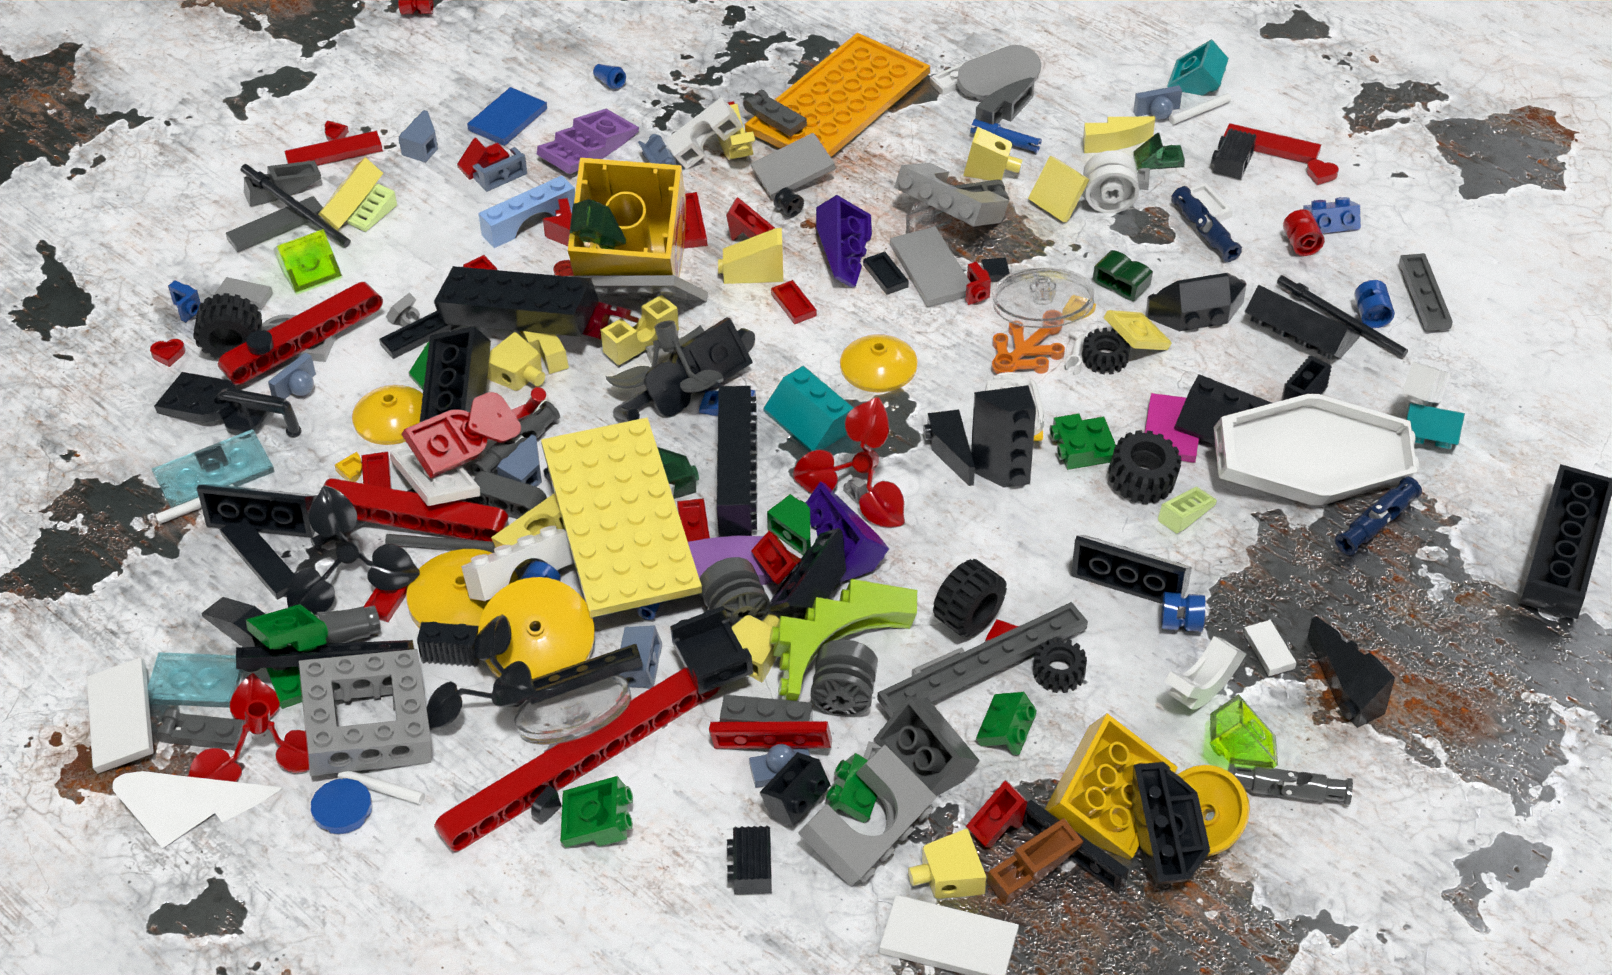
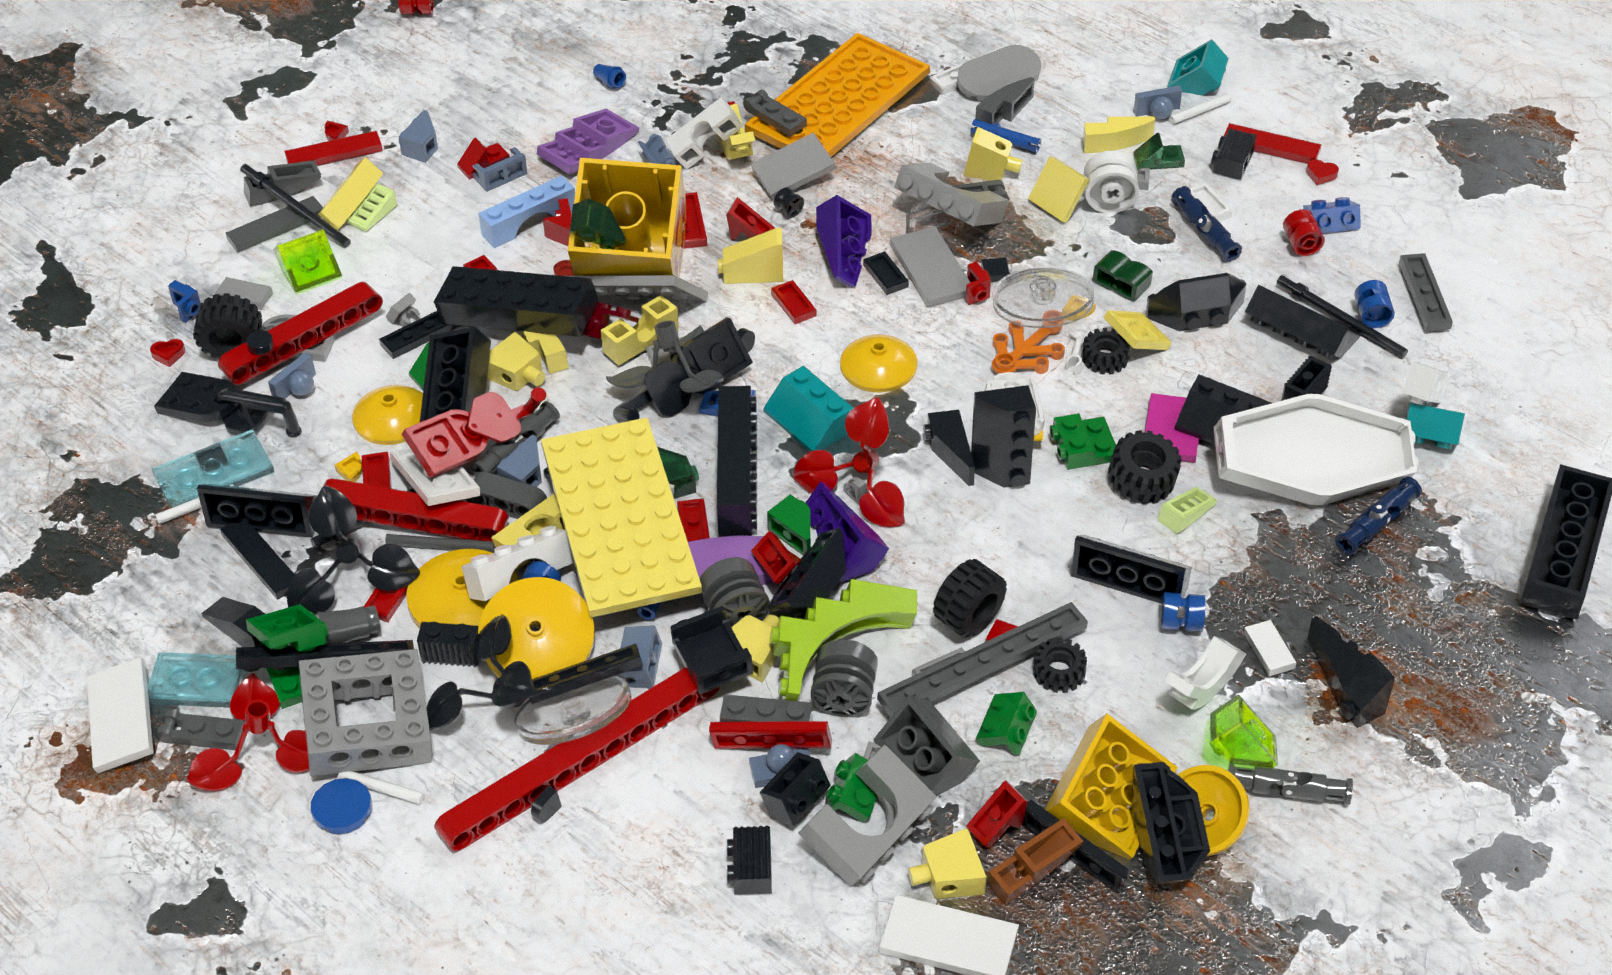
(176, 804): white sticker -> none
(507, 116): blue tile -> none
(596, 813): green plate -> none

